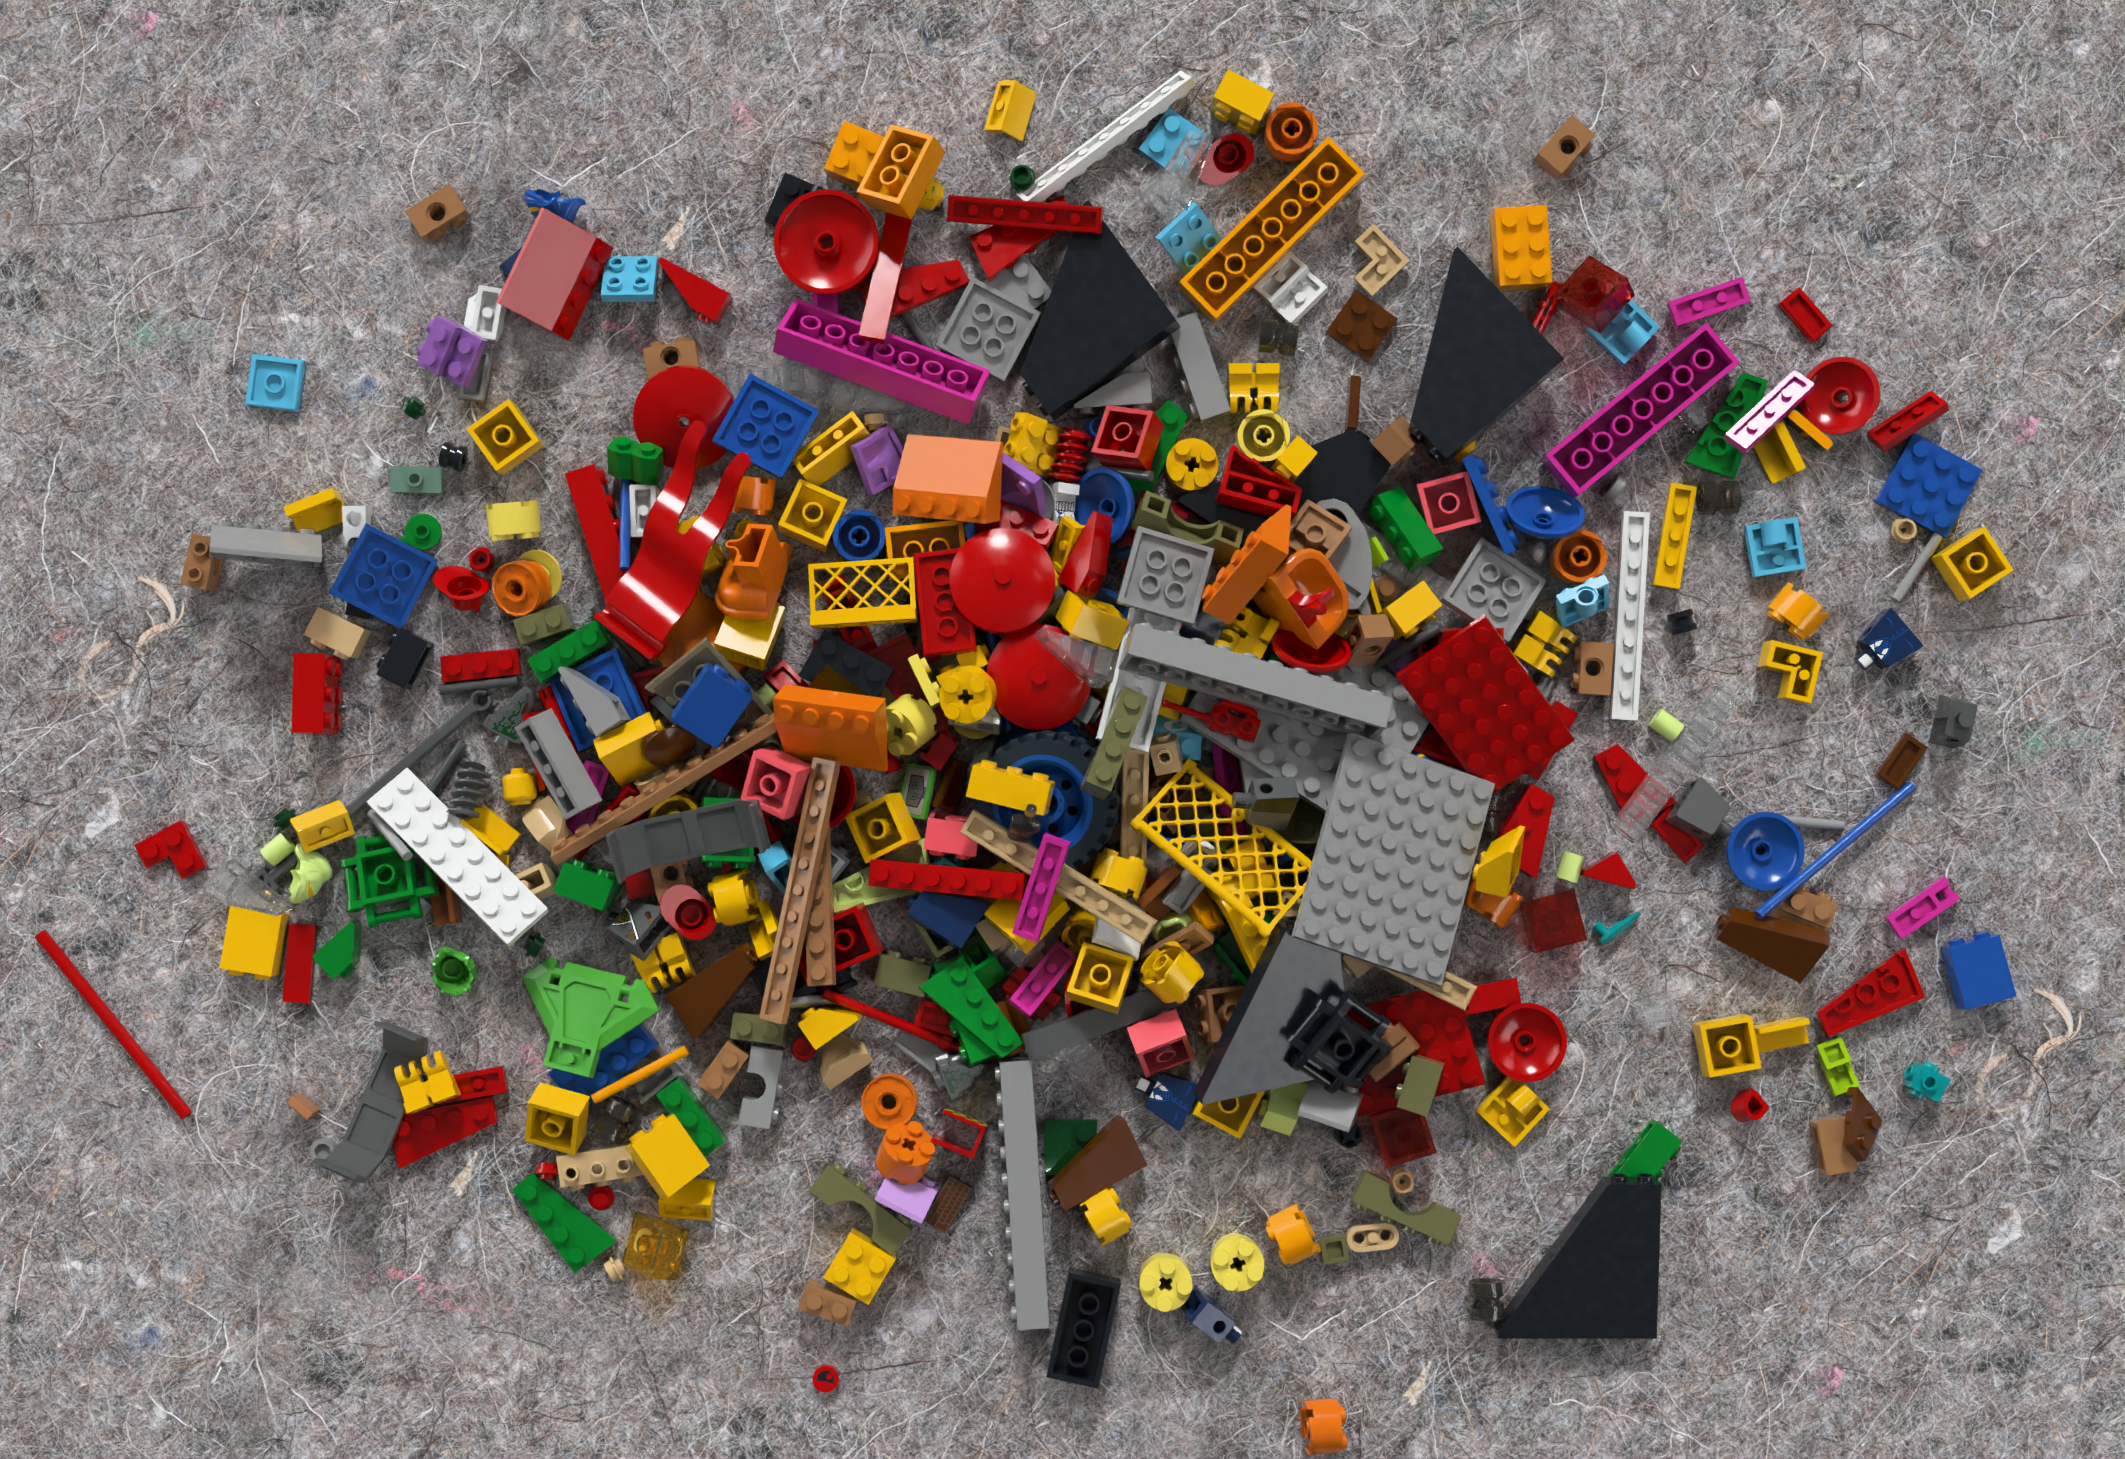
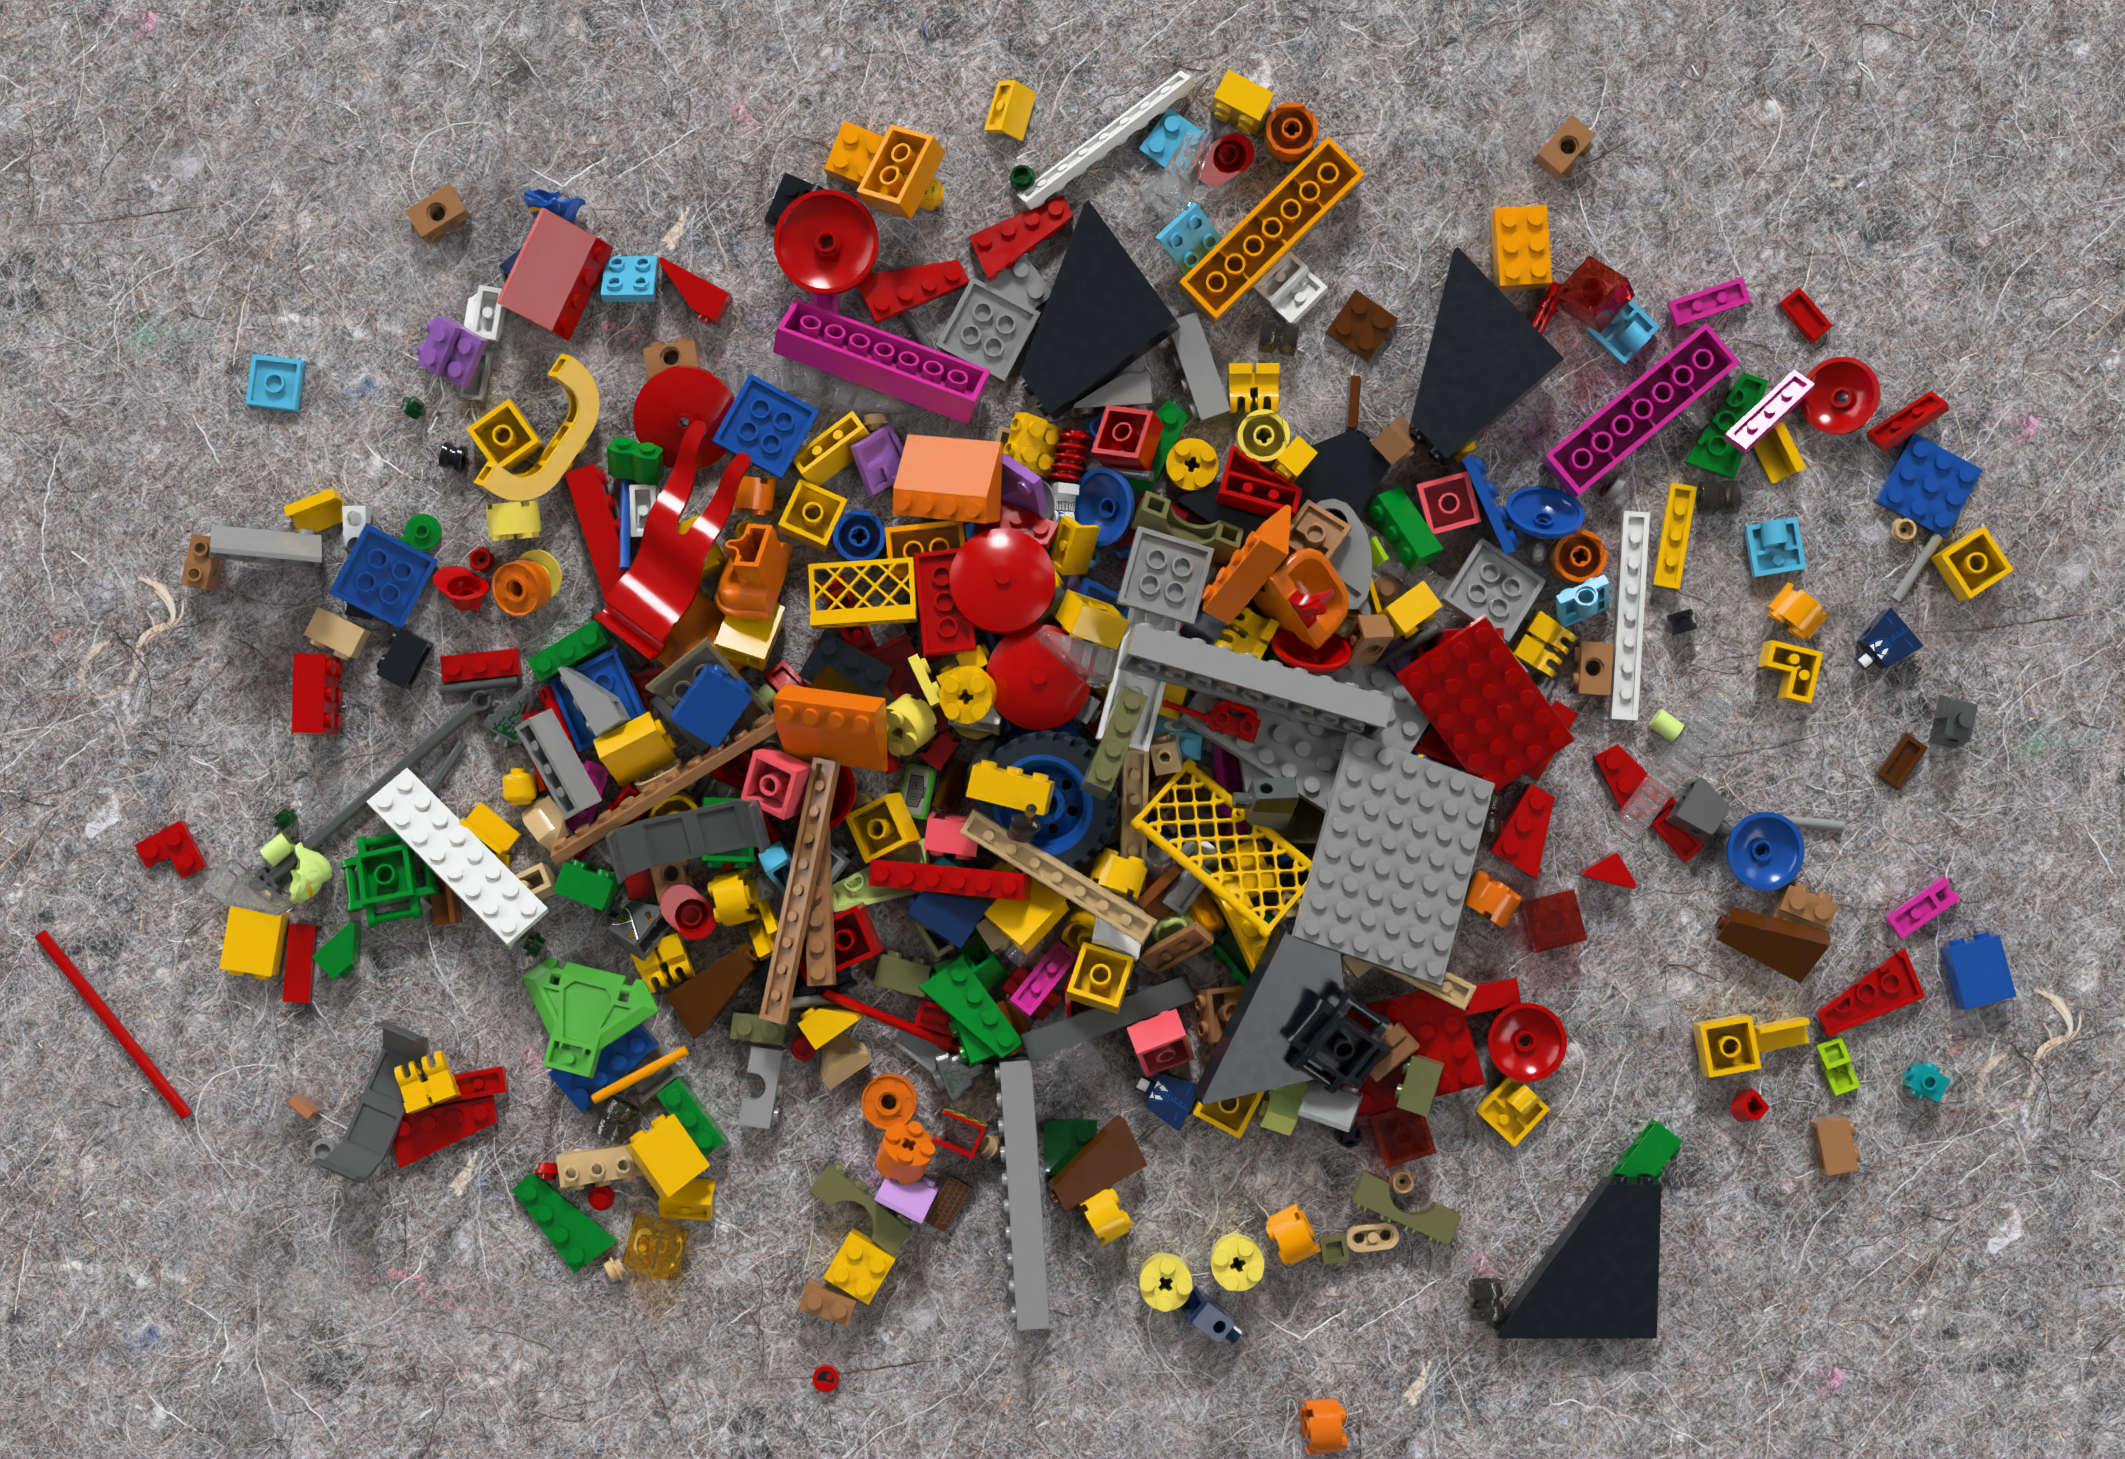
(322, 826): yellow panel -> none
(390, 835): light grey bar -> none
(416, 480): sand green plate -> none
(453, 971): bright green hair -> none
(468, 789): dark grey piece -> none
(544, 625): olive brick -> none
(557, 1118): yellow brick -> none
(564, 445): none -> yellow arch
(668, 745): reddish brown dish -> none
(724, 1068): medium nougat brick -> none
(885, 279): tile -> none
(989, 1147): none -> tan plate
(1025, 214): red tile -> none
(1041, 887): dark pink plate -> none
(1083, 1327): black brick -> none
(1089, 557): red slope -> none
(1171, 973): yellow brick -> none
(1384, 258): tan plate -> none
(1500, 864): yellow slope -> none
(1570, 867): yellowish green piece -> none
(1609, 934): teal bar -> none
(1808, 431): light orange tile -> none
(1834, 850): blue piece -> none
(1861, 1125): reddish brown wing -> none

